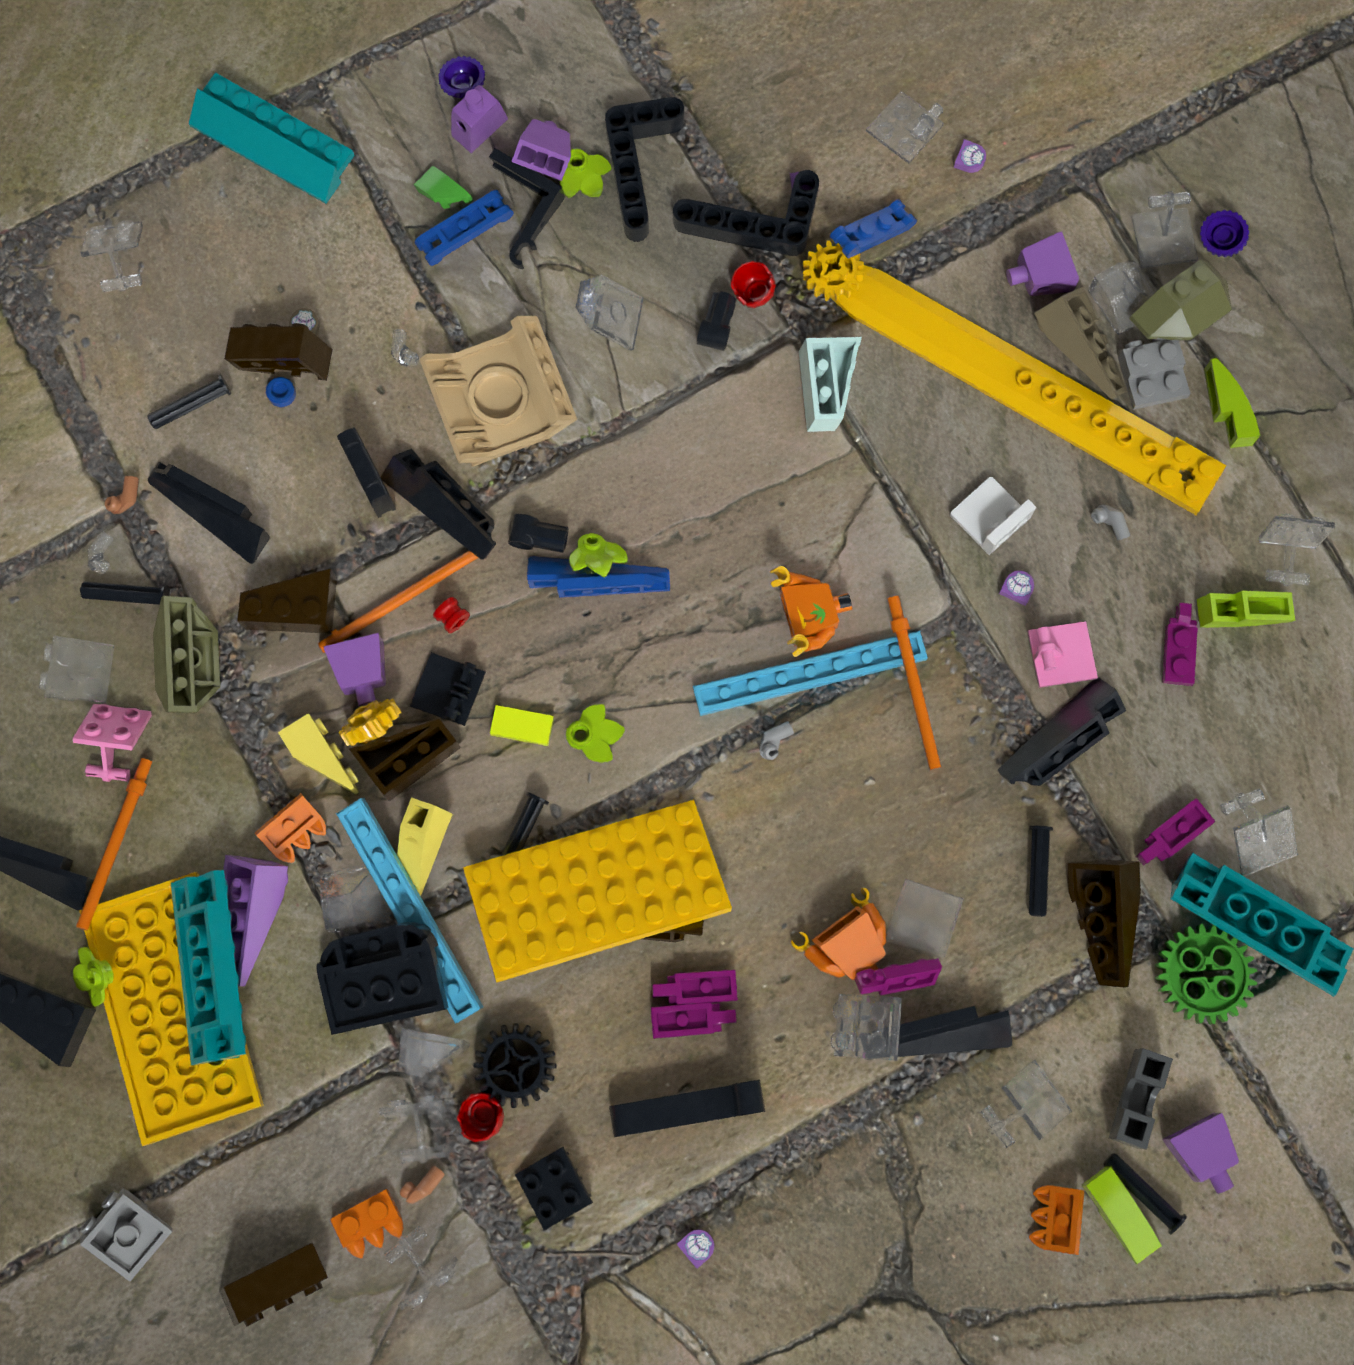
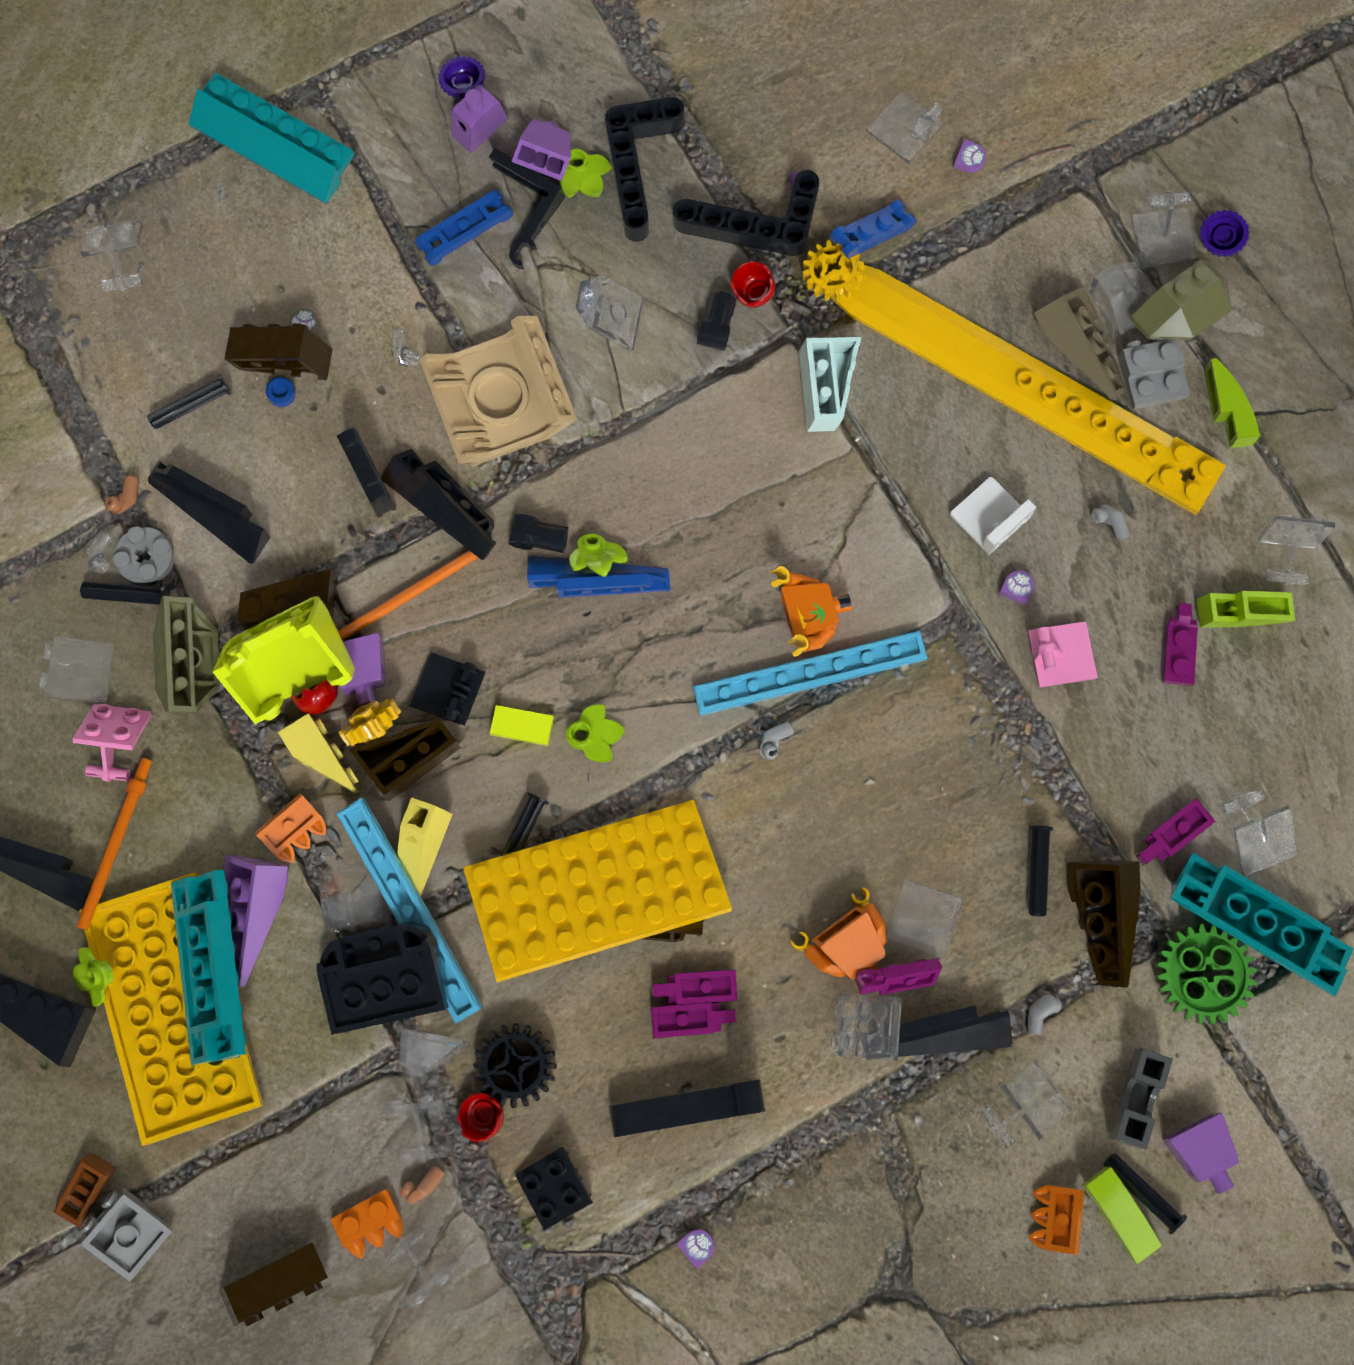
(95, 1172): none -> dark orange slope
(137, 541): none -> light grey plate
(283, 658): none -> neon yellow windscreen
(316, 699): none -> red hair
(441, 188): bright green slope -> none
(451, 615): red wheel -> none
(900, 626): orange bar -> none
(1039, 1010): none -> light grey arm
(1045, 267): medium lavender torso -> none
(1065, 735): black wedge -> none

